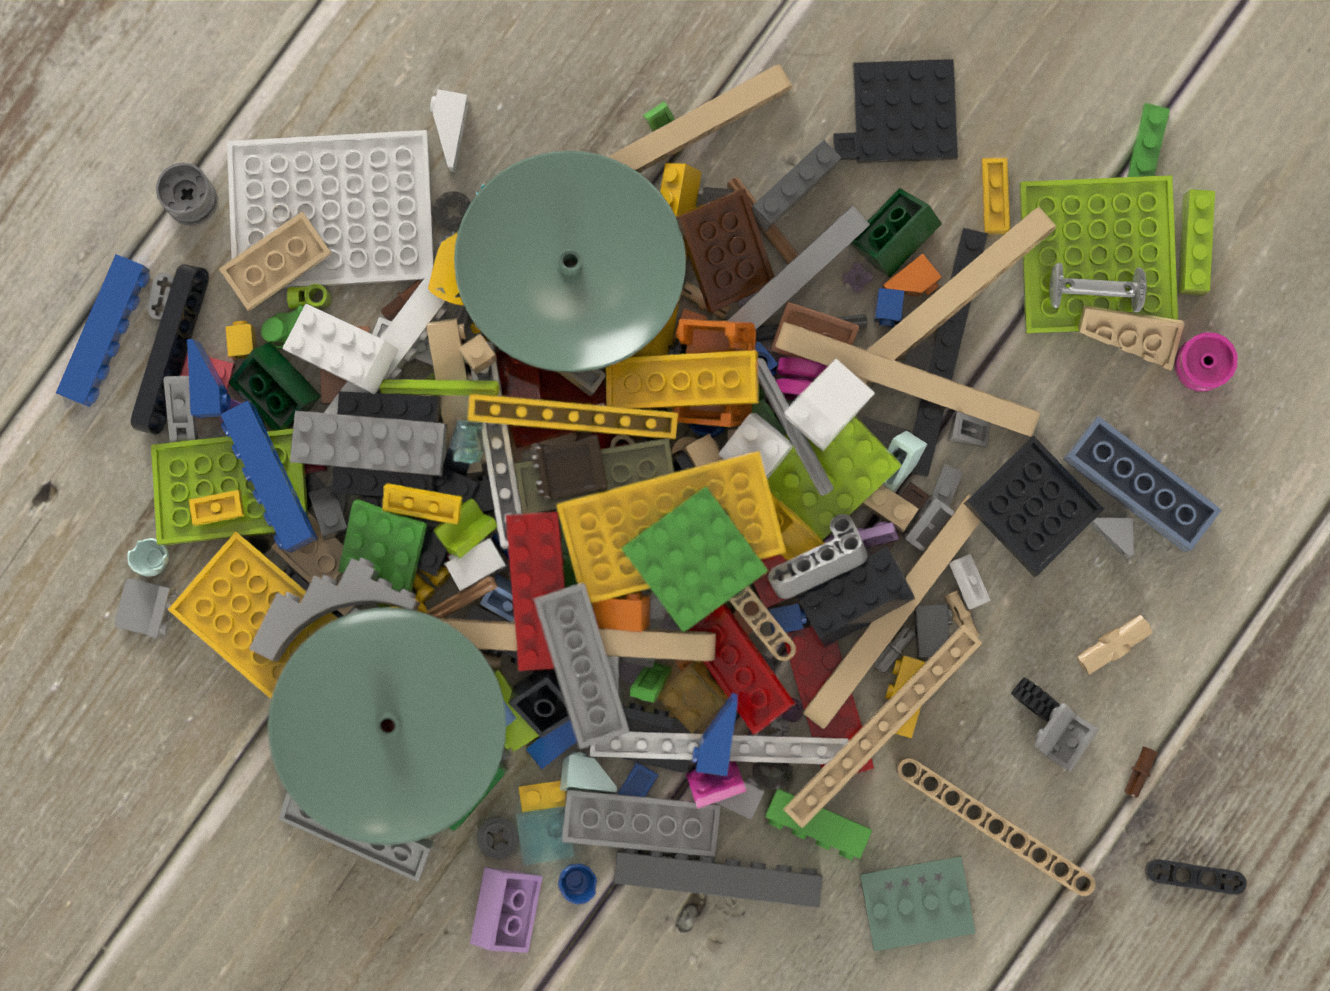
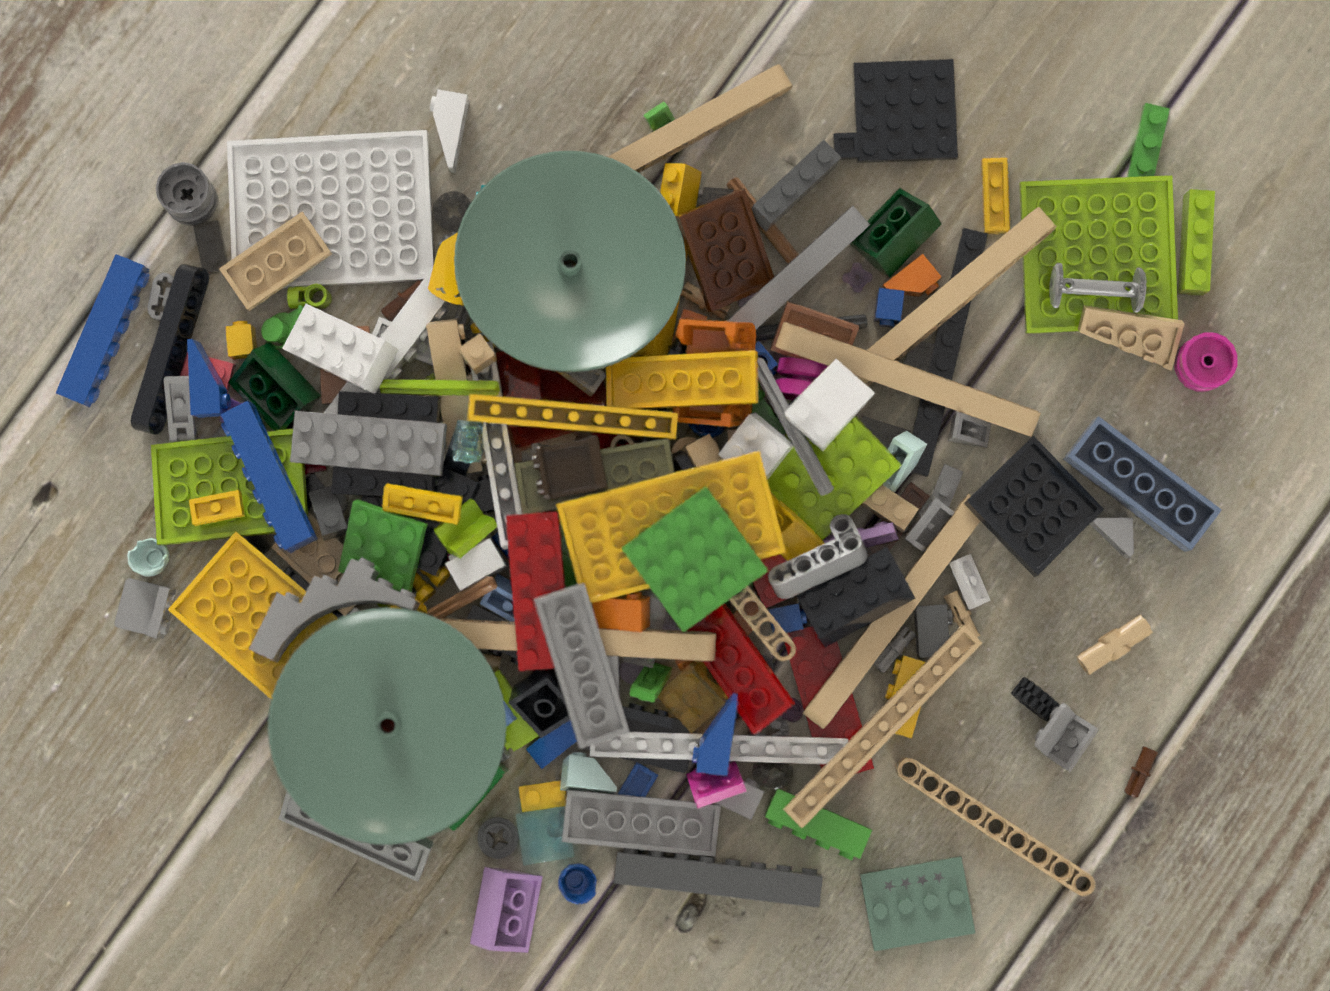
(211, 246): none -> clear smoke plate
(1195, 877): black beam -> none

